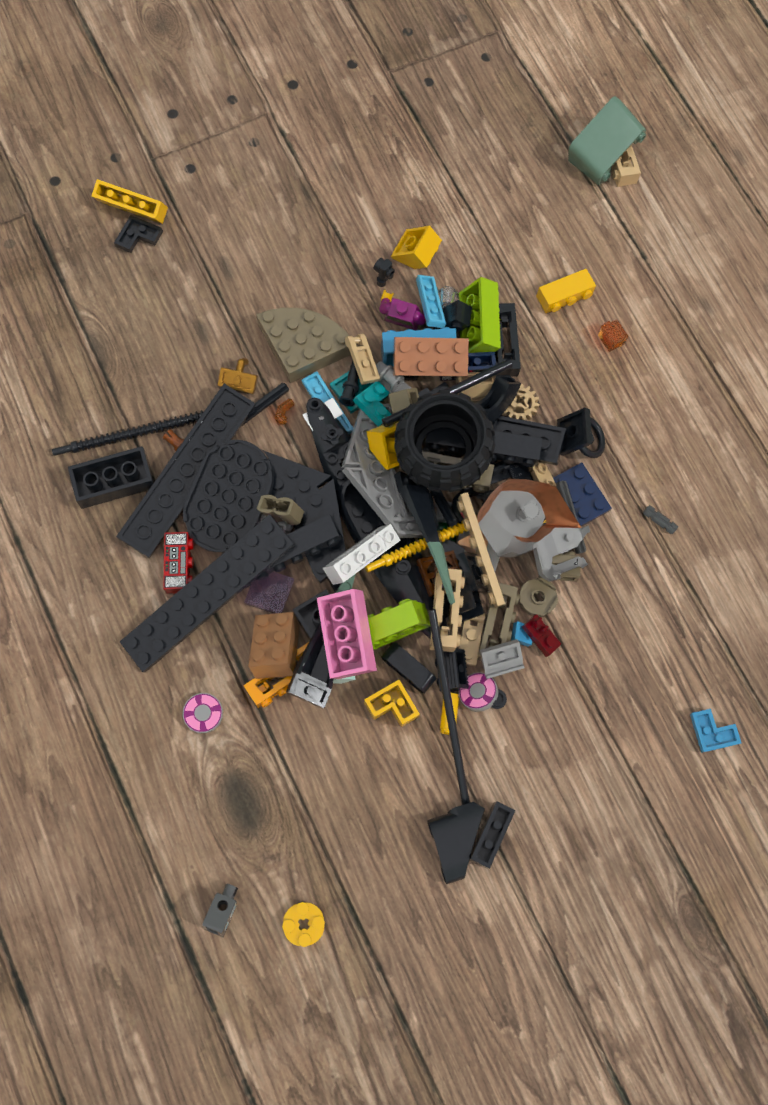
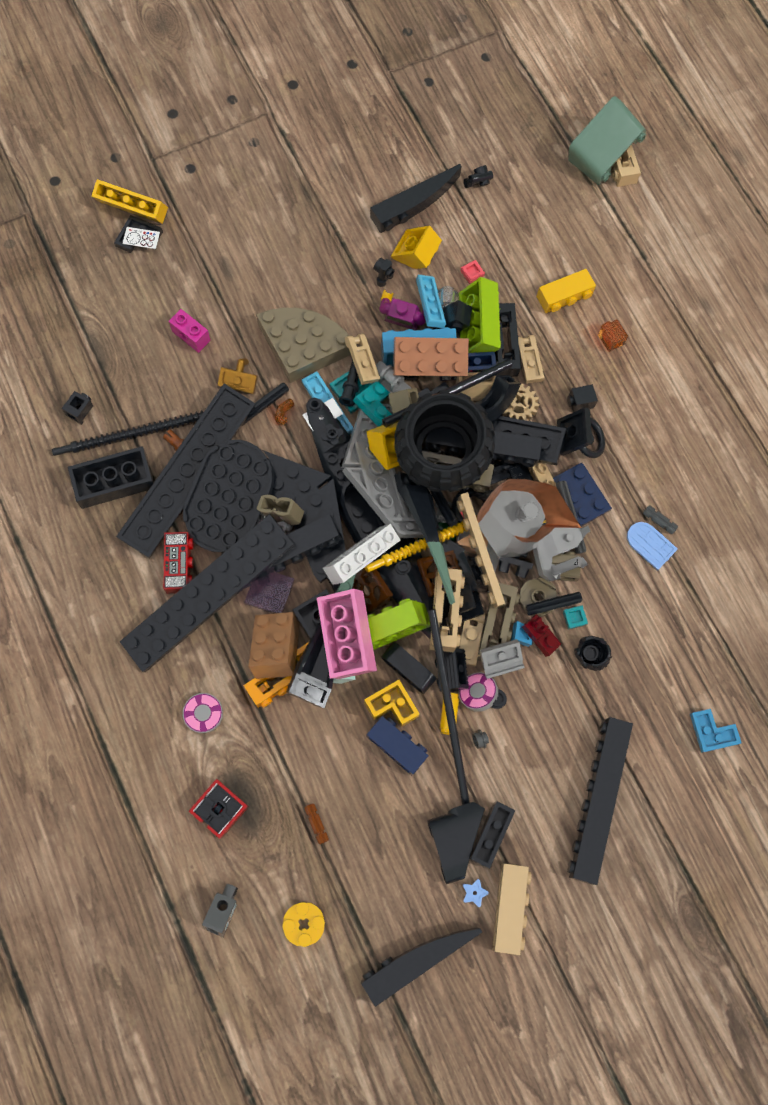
(73, 403): none -> black brick
(141, 237): none -> white sticker
(189, 330): none -> dark pink brick
(218, 808): none -> piece
(316, 823): none -> dark orange axle
(385, 593): none -> reddish brown piece
(397, 745): none -> dark blue brick
(411, 964): none -> black slope
(413, 200): none -> black slope
(472, 271): none -> coral tile
(476, 886): none -> light blue plate
(480, 176): none -> black plate
(480, 739): none -> dark grey plate
(510, 909): none -> tan brick
(522, 568): none -> black hips
(530, 360): none -> tan plate
(553, 603): none -> black axle
(575, 617): none -> teal plate
(582, 397): none -> black brick
(593, 653): none -> black hair
(600, 801): none -> black brick
(650, 544): none -> light blue window

